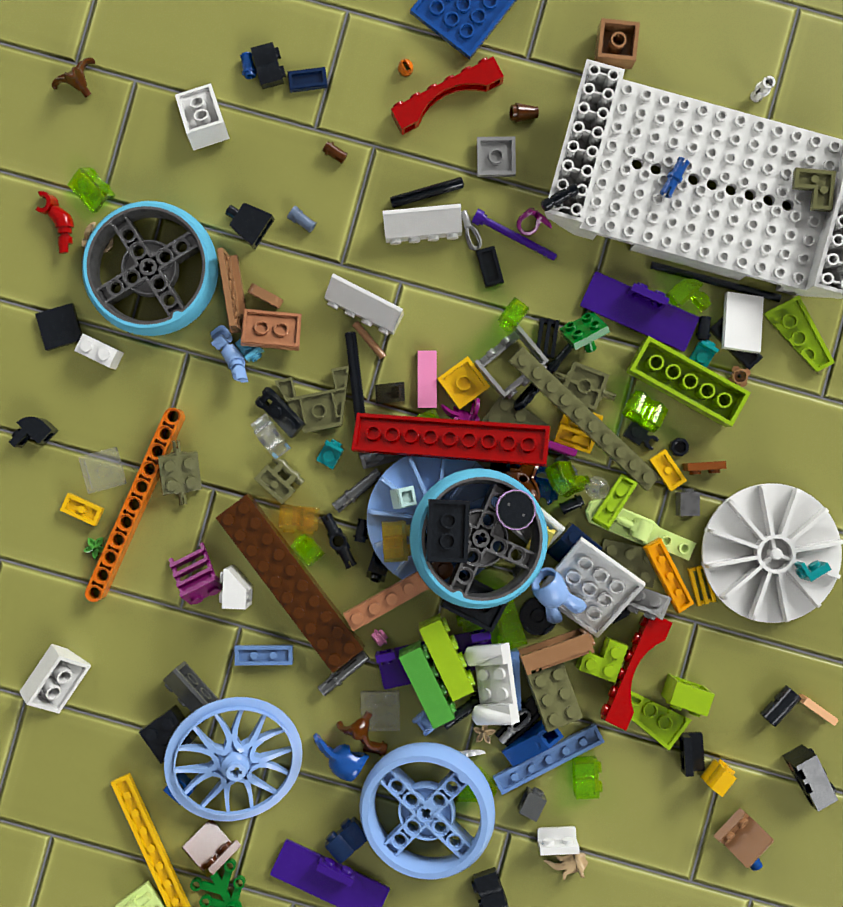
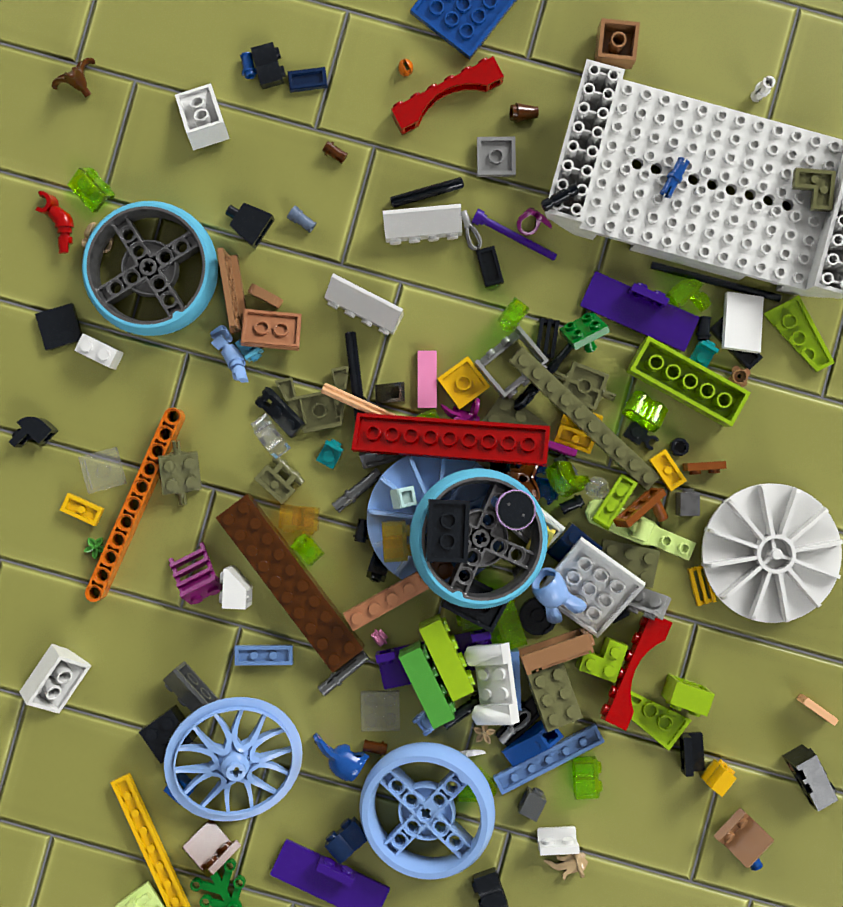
(344, 550): black pin -> none
(352, 400): none -> light nougat axle
(359, 731): reddish brown piece -> none
(369, 340): medium nougat piece -> none
(648, 500): none -> dark orange piece
(668, 575): light orange tile -> none
(783, 704): black pin -> none
(813, 571): teal bracket -> none

